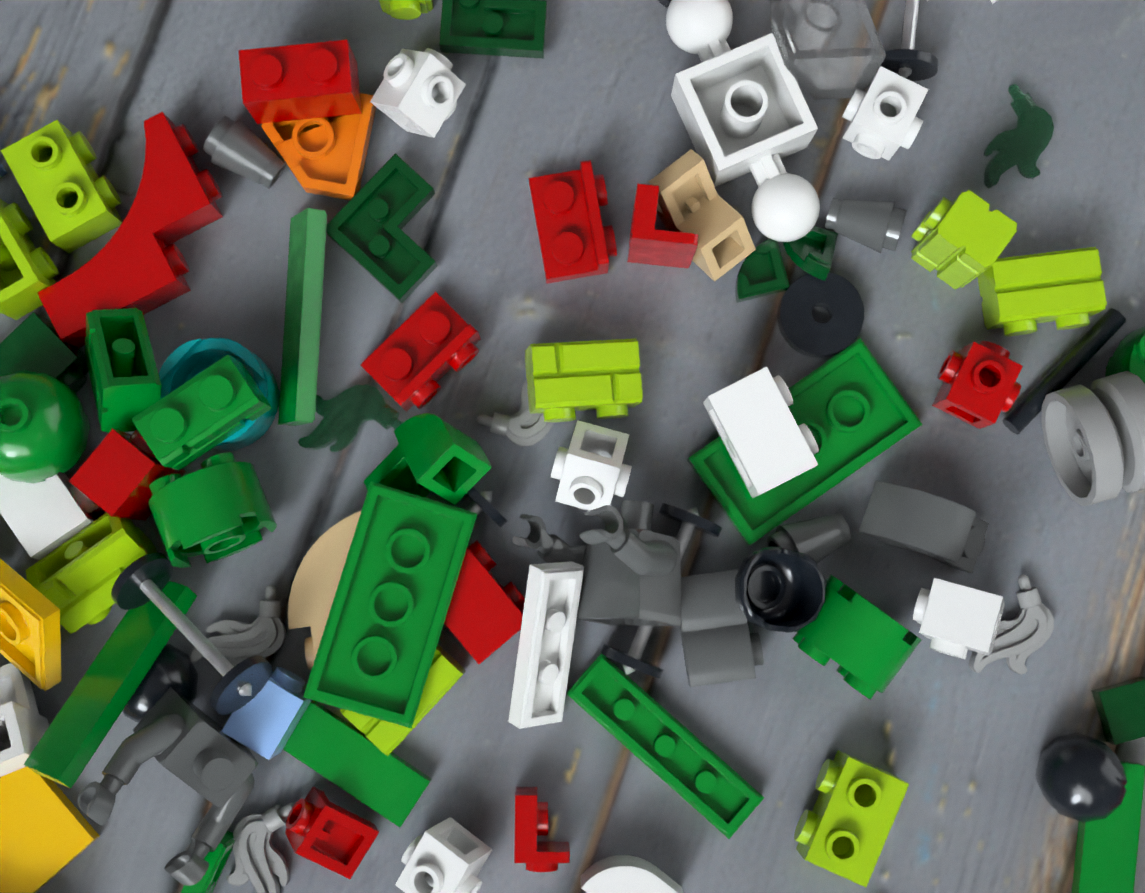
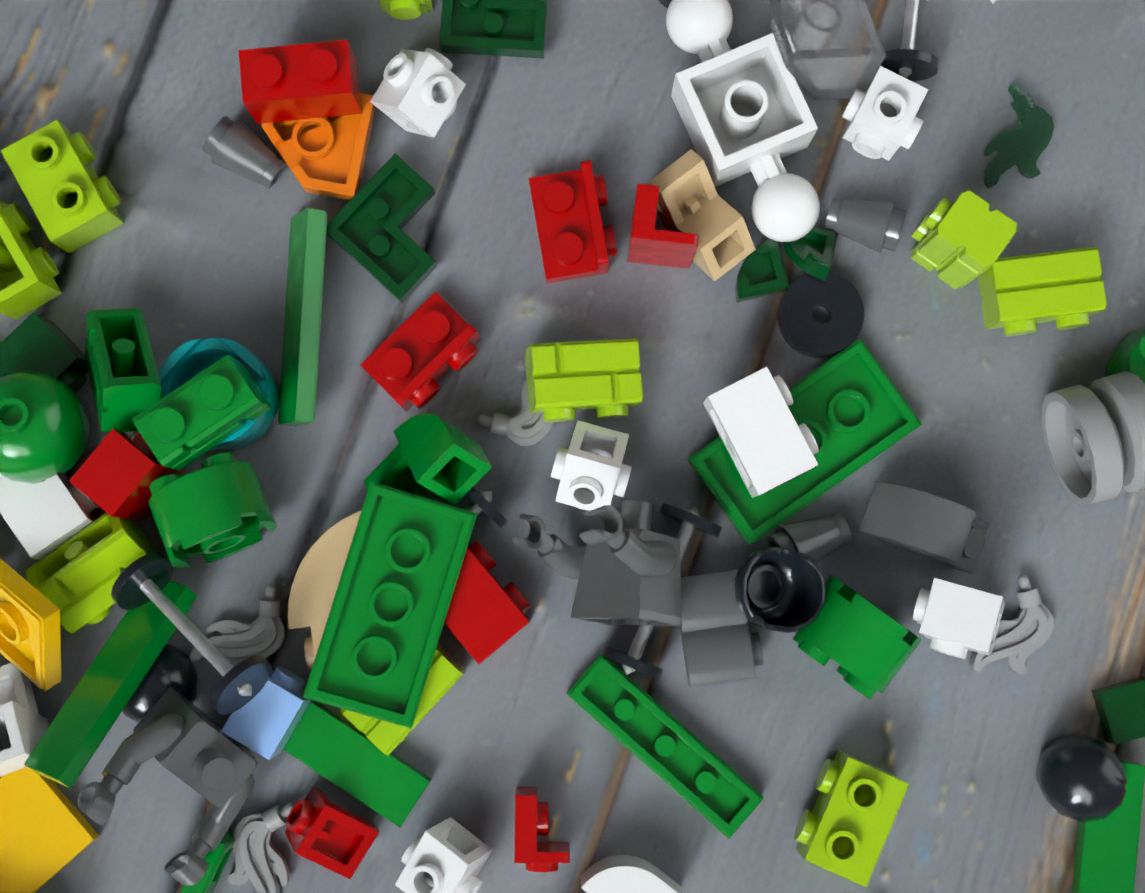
(137, 263): red arch -> none
(346, 414): clear green piece -> none
(545, 643): white tile -> none
(978, 383): red brick -> none
(1064, 370): black bar -> none

